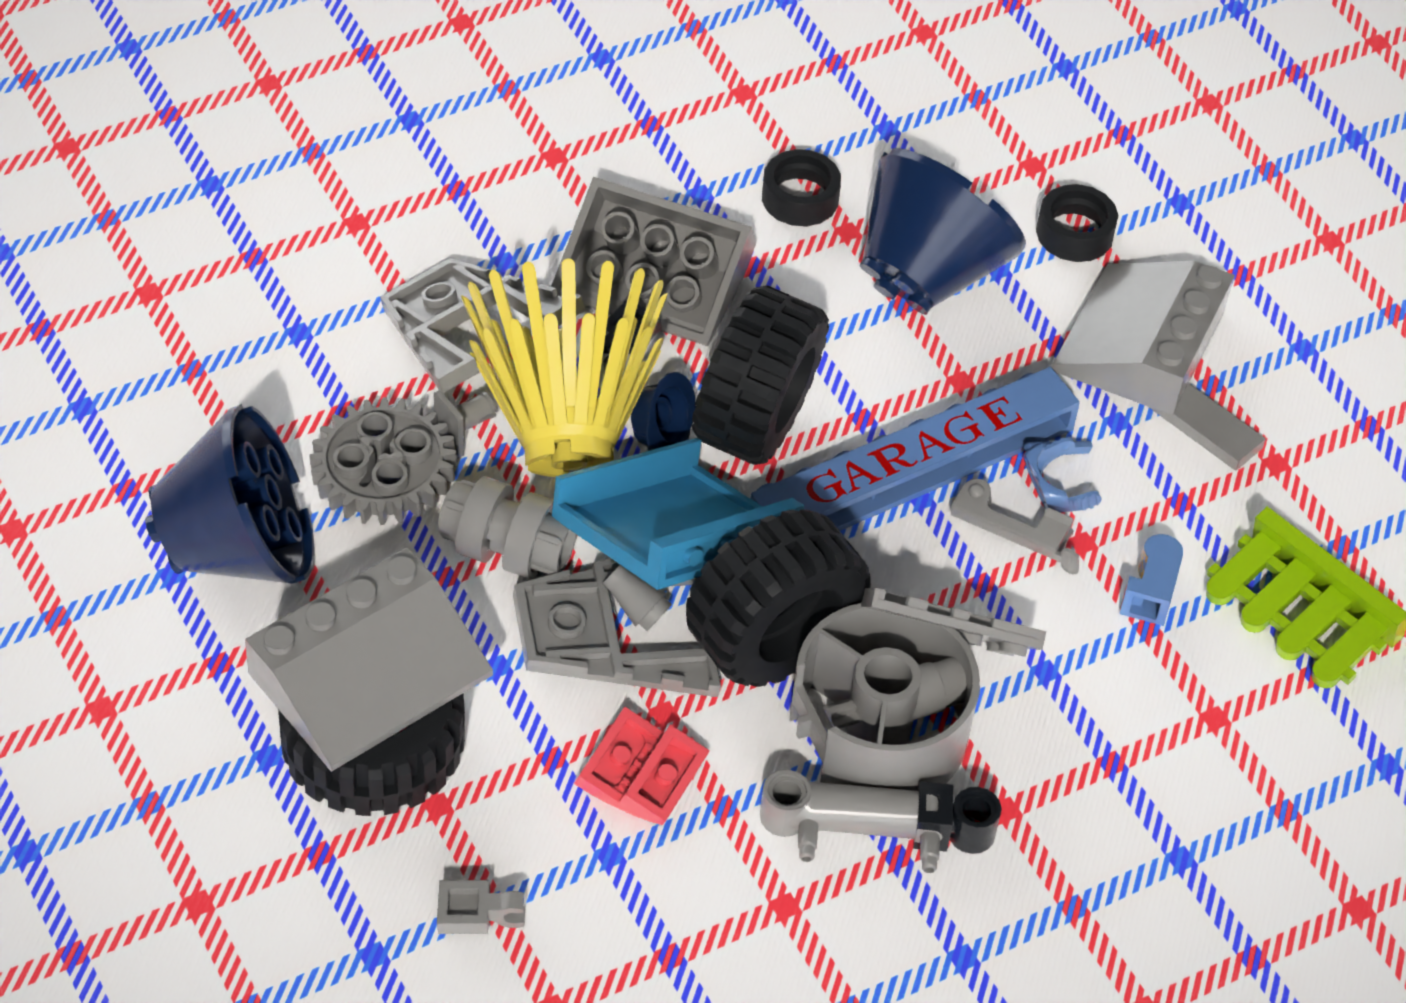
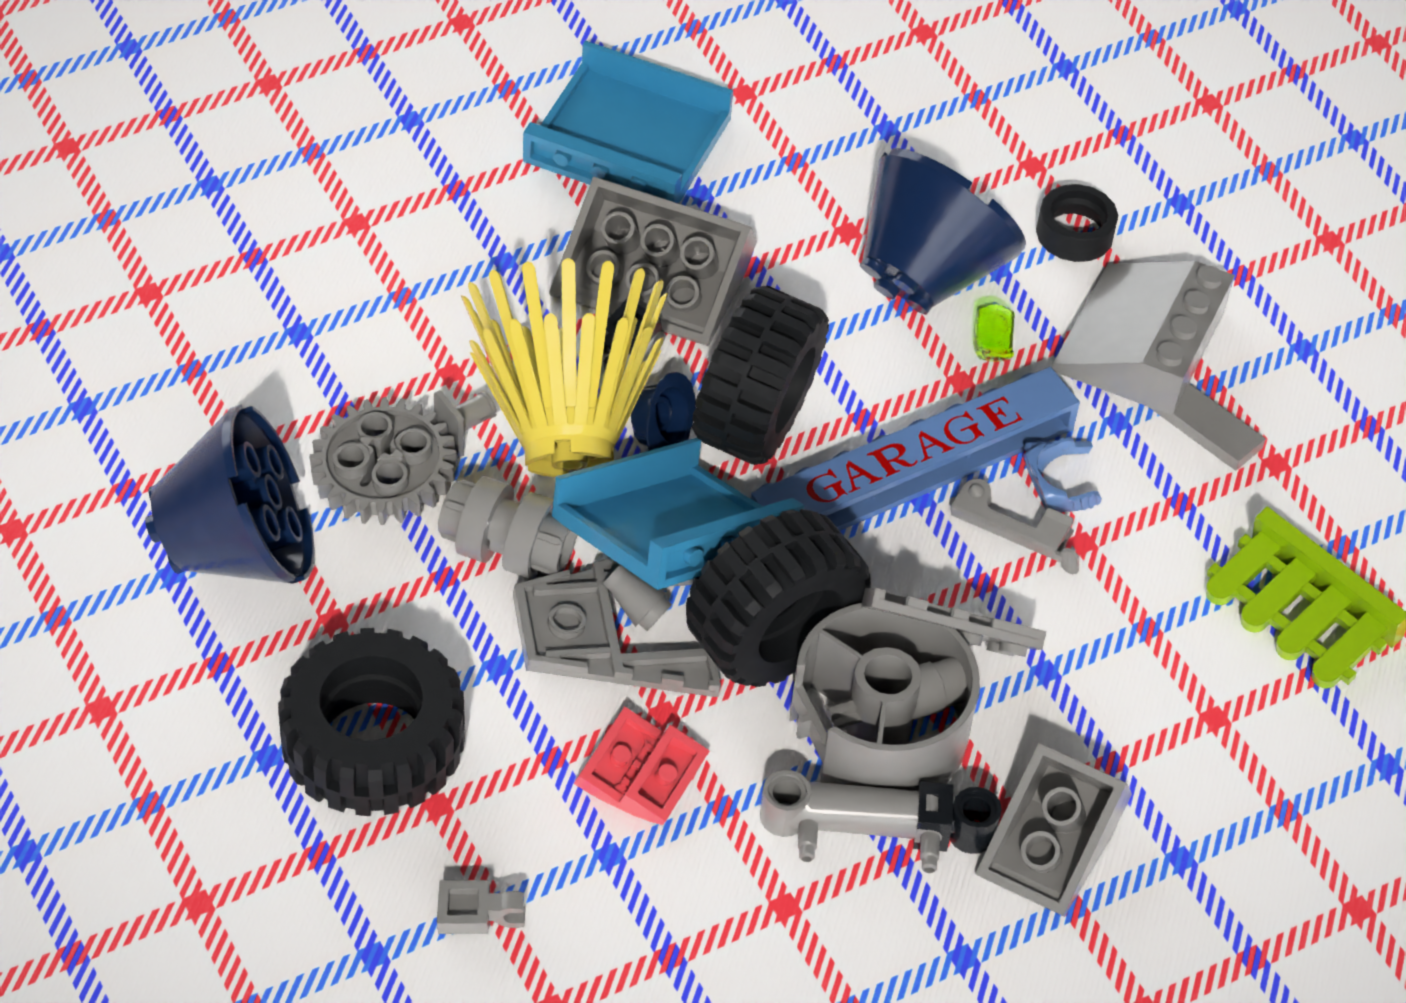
(366, 658): light grey slope -> none
(433, 305): light grey wing -> none
(630, 125): none -> dark azure panel
(799, 209): black tyre -> none
(994, 332): none -> clear neon green hair
(1054, 829): none -> light grey slope
(1158, 569): medium blue leg -> none

